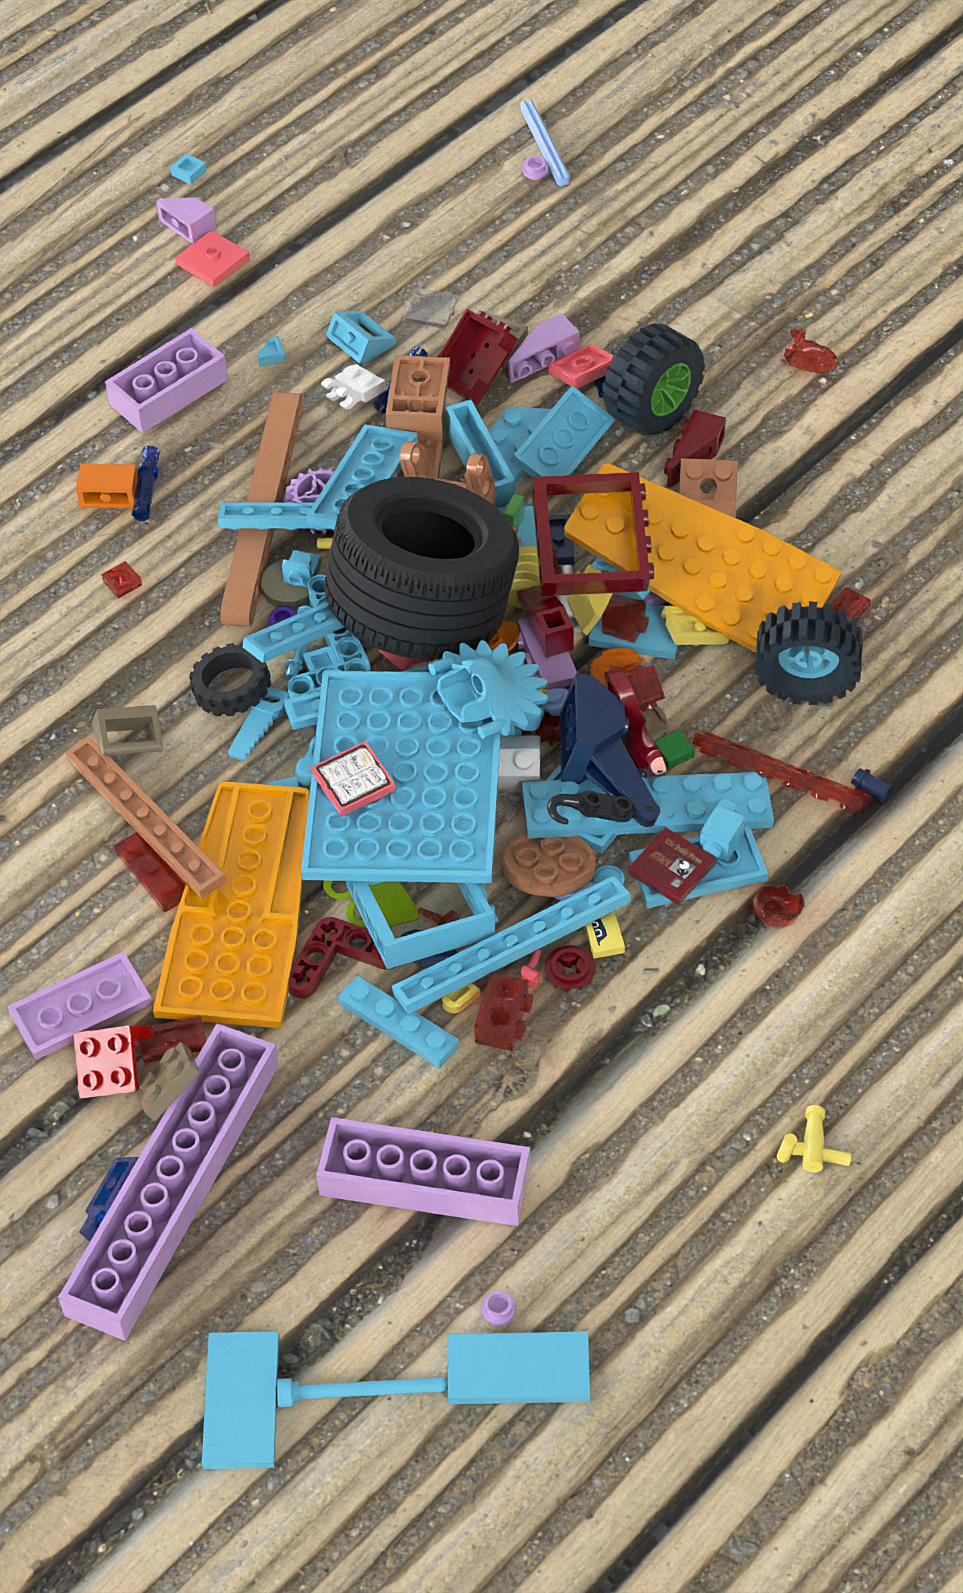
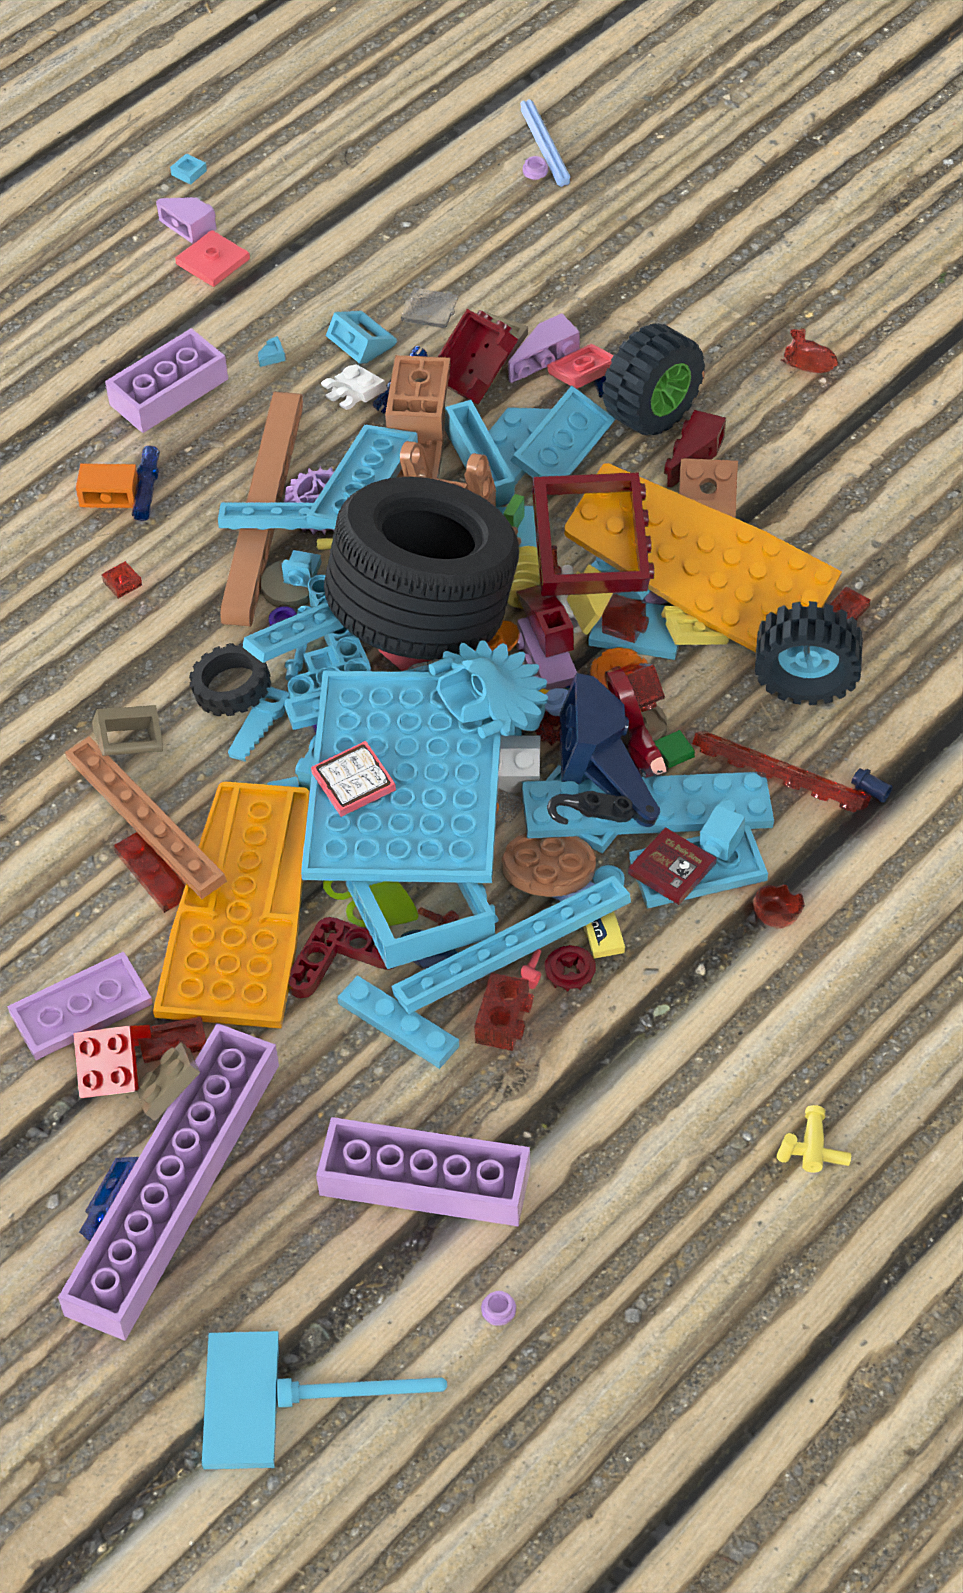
(460, 999): light yellow tile -> none
(518, 1368): medium azure tile -> none
(565, 546): dark blue plate -> none

